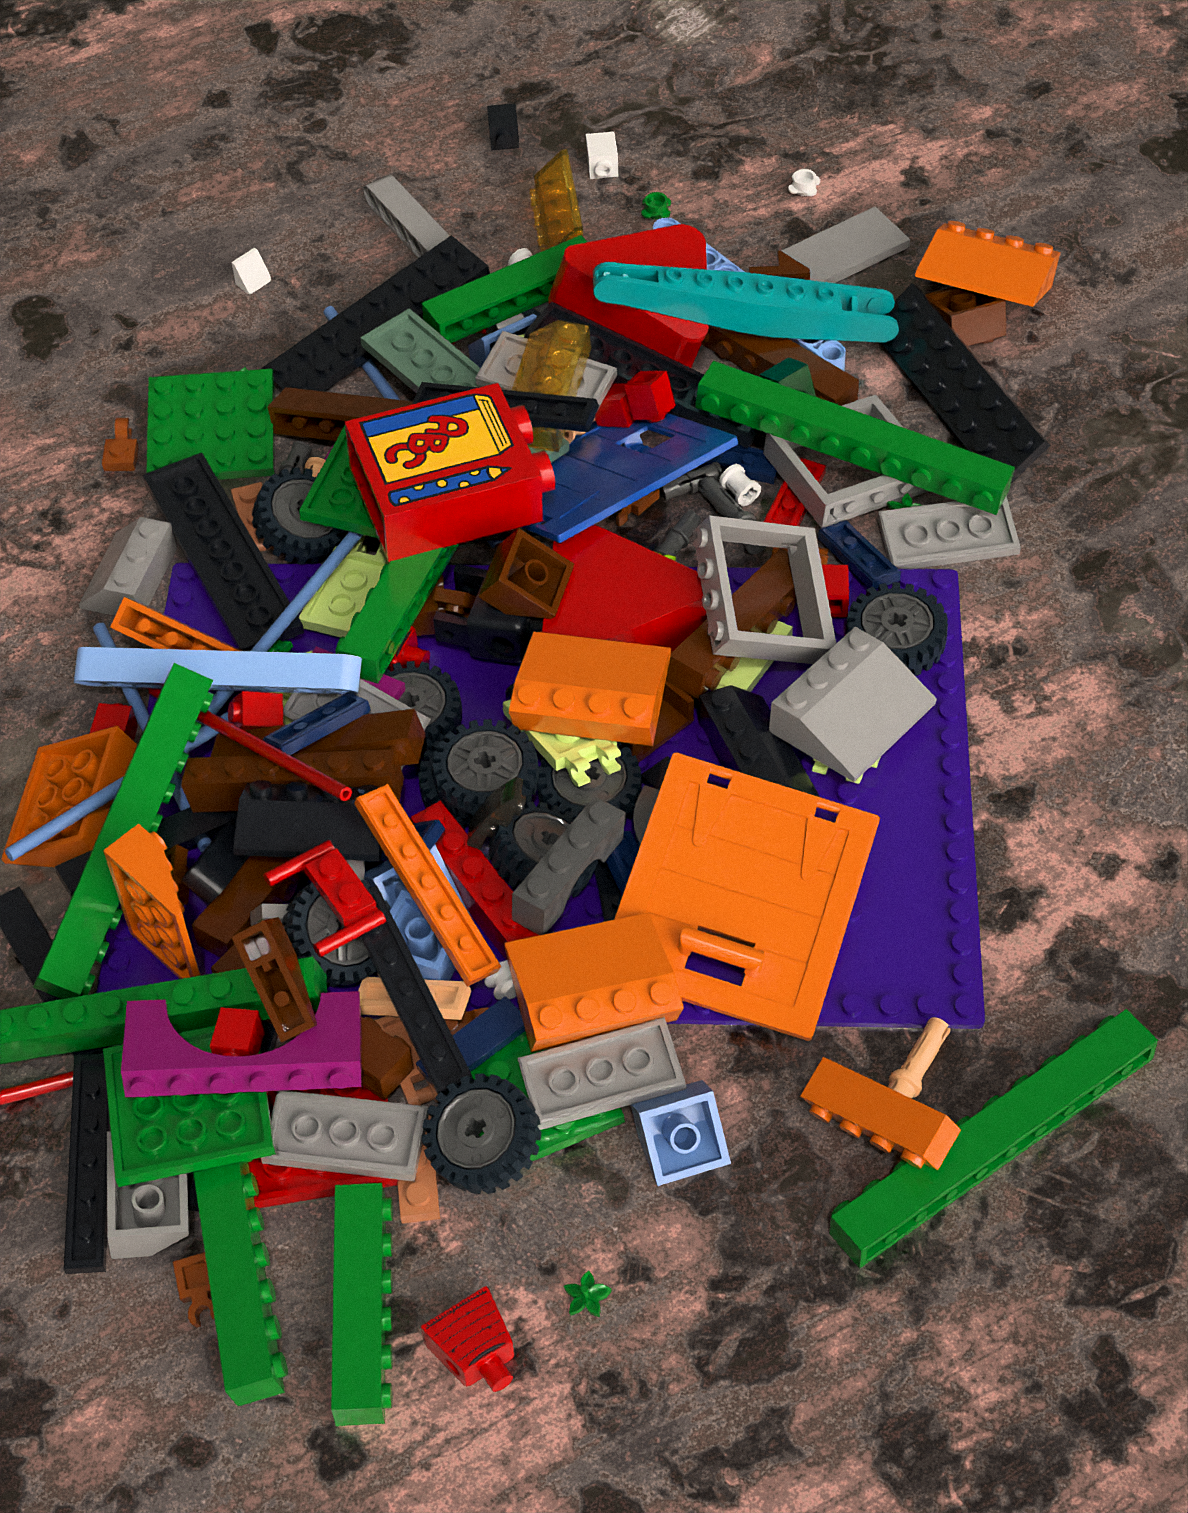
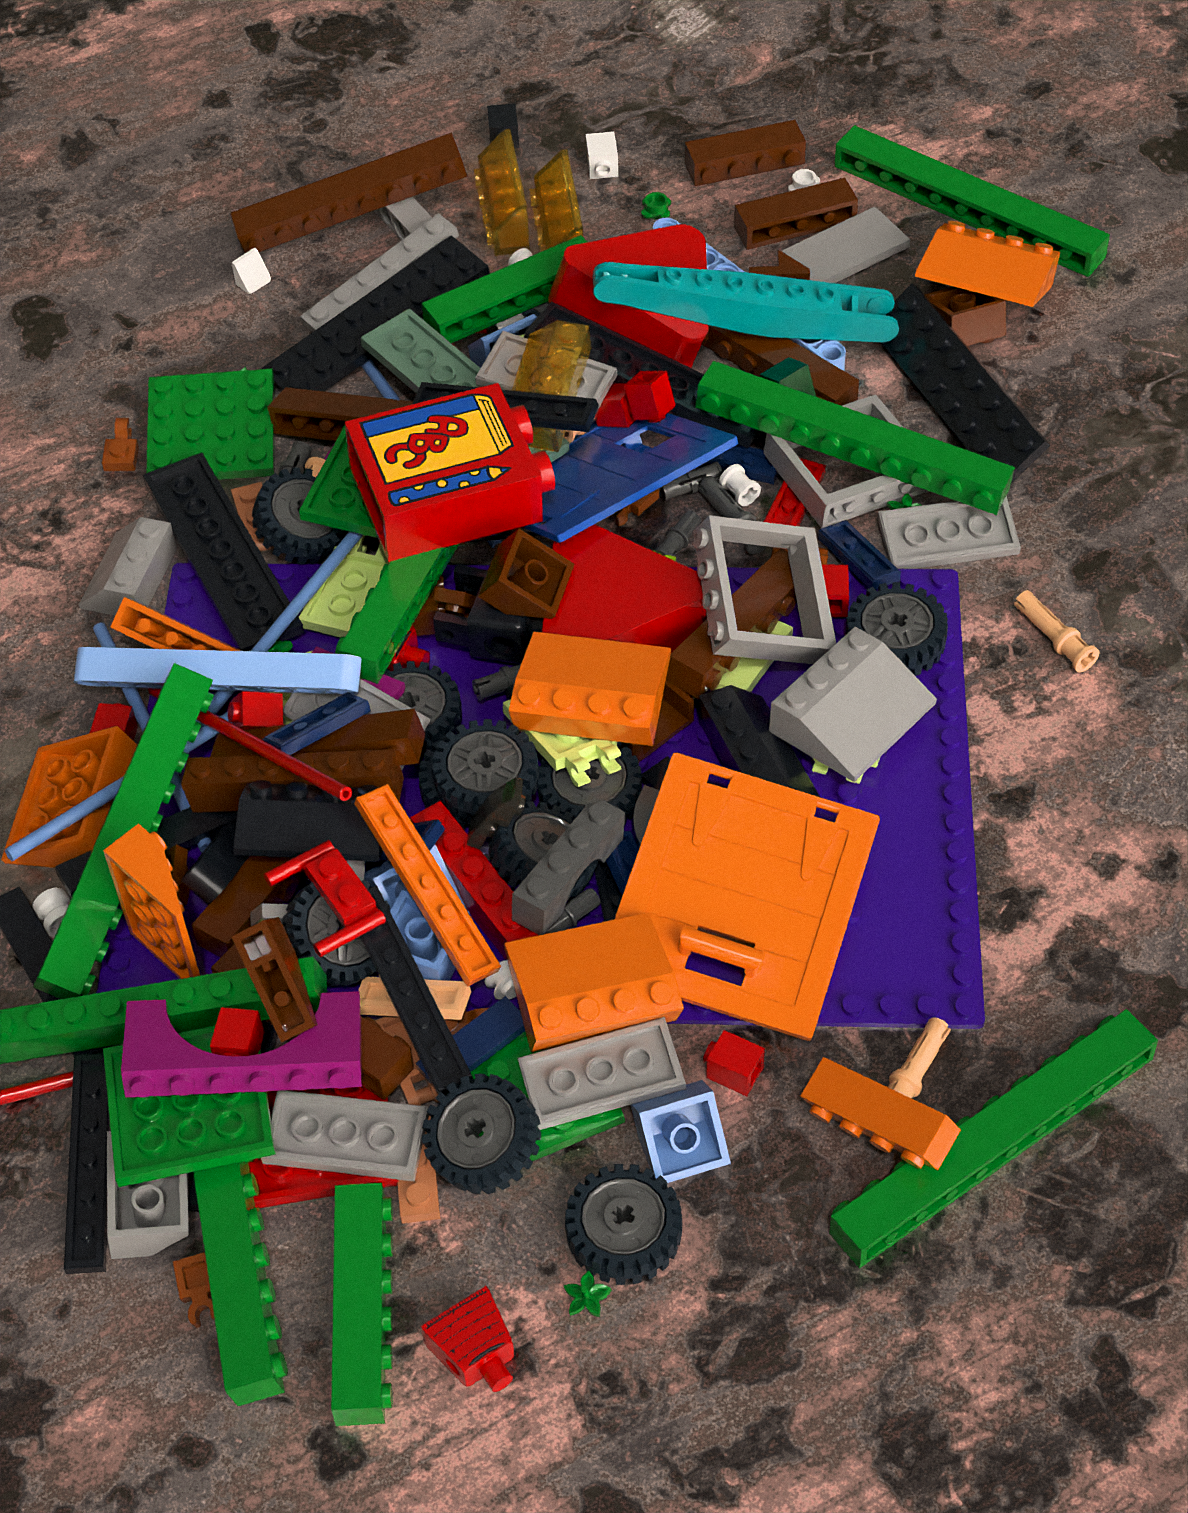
(51, 908): none -> white wheel
(349, 194): none -> reddish brown brick
(380, 270): none -> light grey plate
(495, 682): none -> dark grey pin
(502, 196): none -> clear yellow slope
(575, 910): none -> dark grey axle
(626, 1248): none -> wheel
(734, 1062): none -> red brick
(745, 152): none -> reddish brown brick
(794, 213): none -> reddish brown brick
(969, 198): none -> green brick
(1065, 639): none -> light nougat pin

